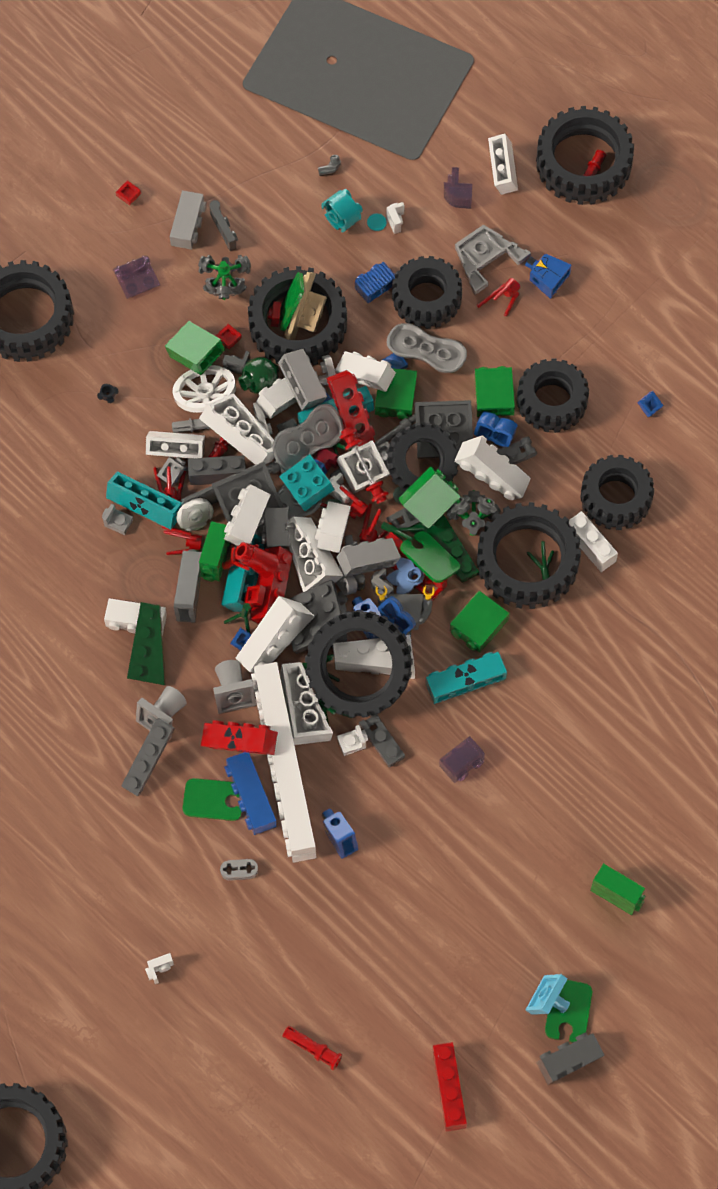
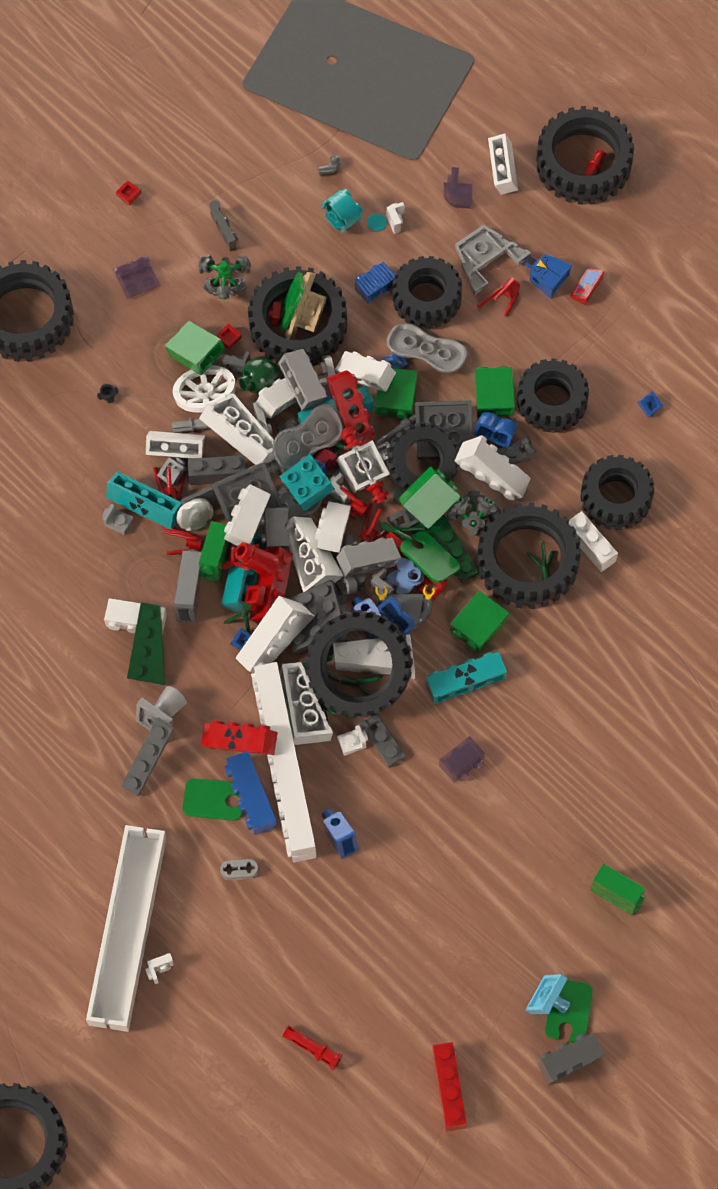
(126, 929): none -> white piece
(187, 220): light grey brick -> none
(220, 448): red axle -> none
(233, 692): light grey plant -> none
(357, 682): none -> dark green plant
(587, 285): none -> slope

